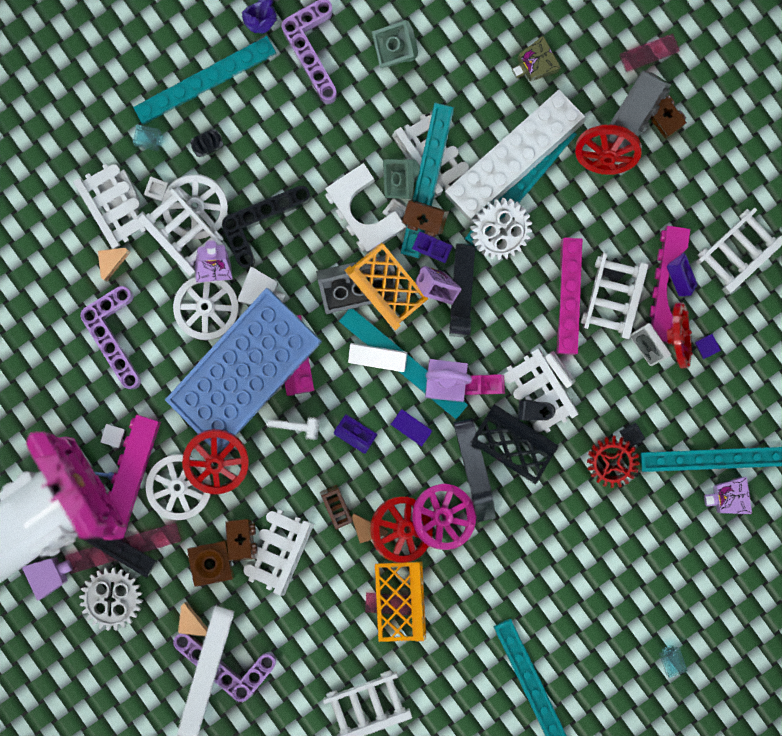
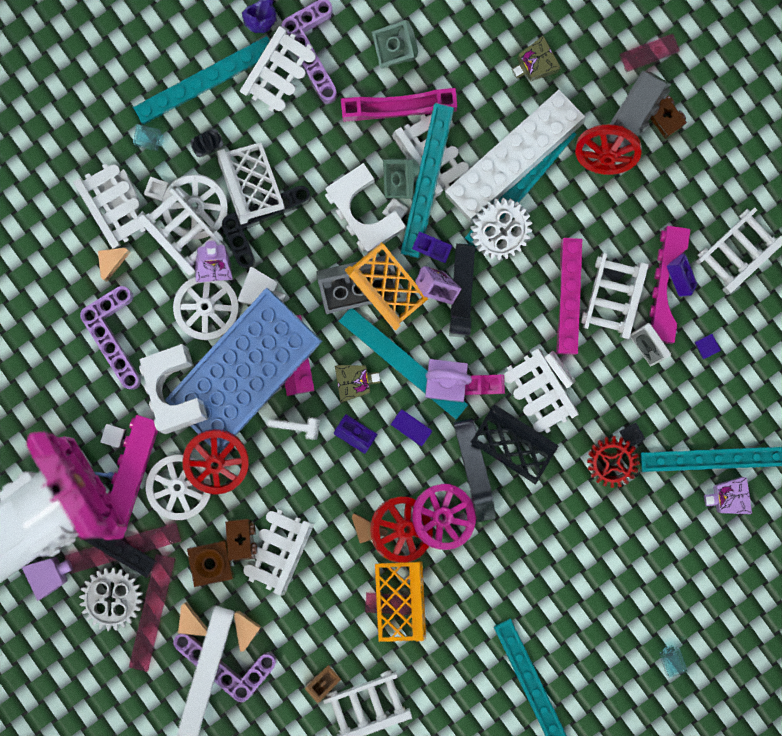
(152, 613): none -> clear pink tile
(155, 371): none -> white arch
(236, 190): none -> white fence
(245, 628): none -> light nougat slope
(278, 59): none -> white fence
(322, 684): none -> medium nougat slope
(328, 492): reddish brown slope -> none
(354, 381): none -> olive torso
(377, 357): white tile -> none
(387, 107): none -> dark pink arch
(436, 217): reddish brown brick -> none
(531, 410): black piece -> none
(680, 335): red wheel -> none

